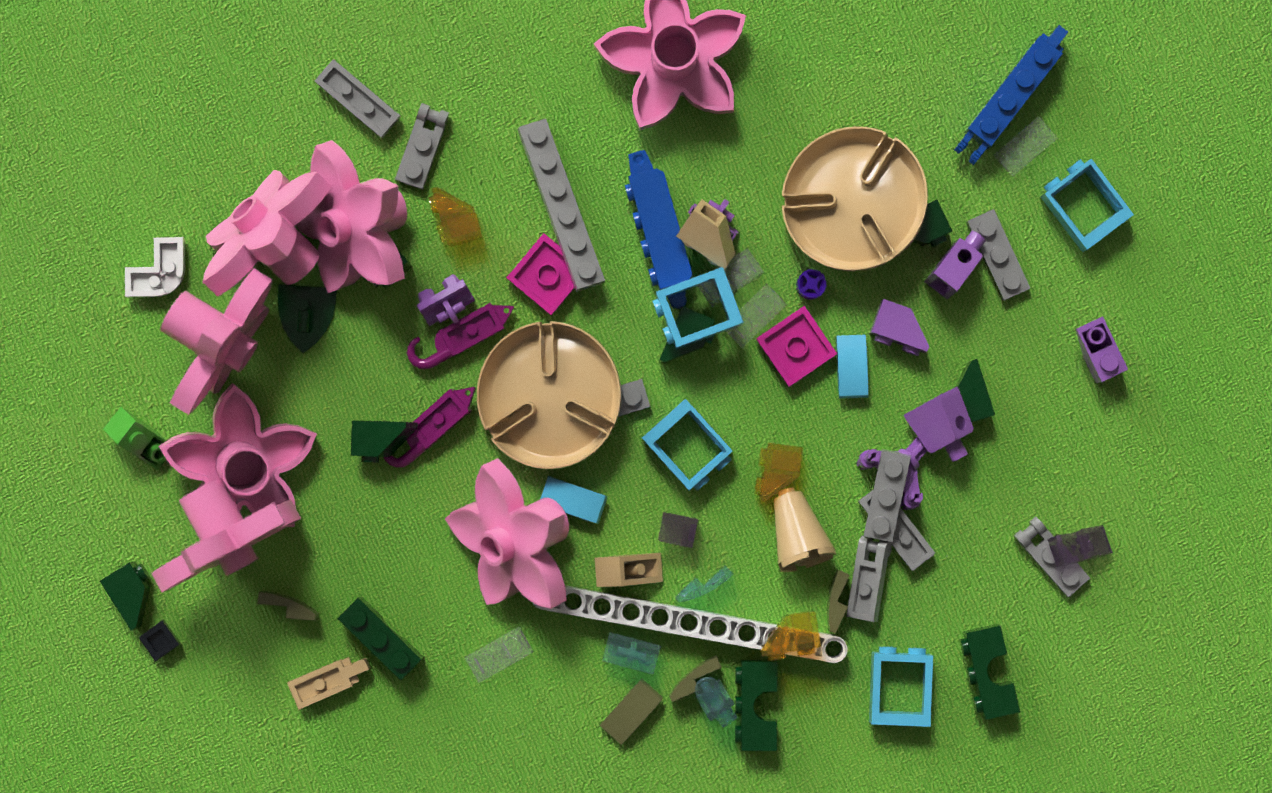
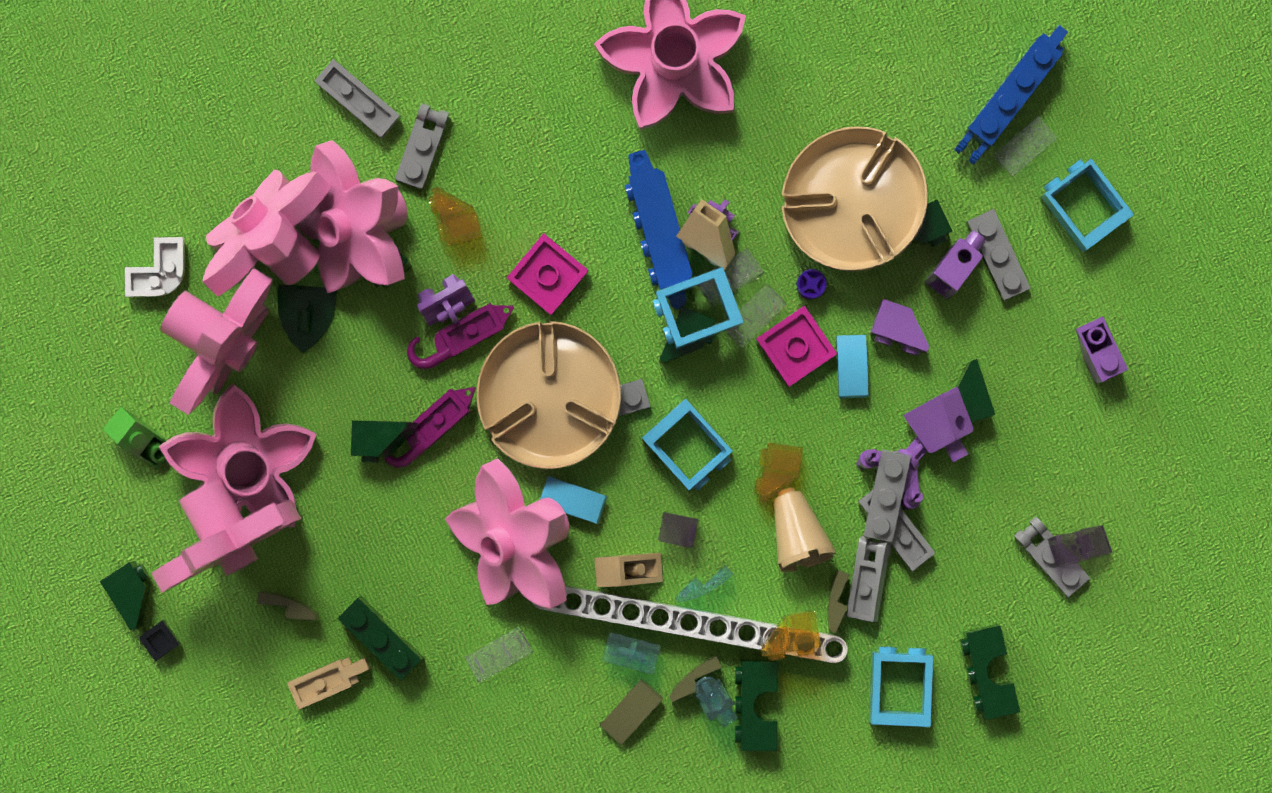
(561, 205): light grey plate -> none

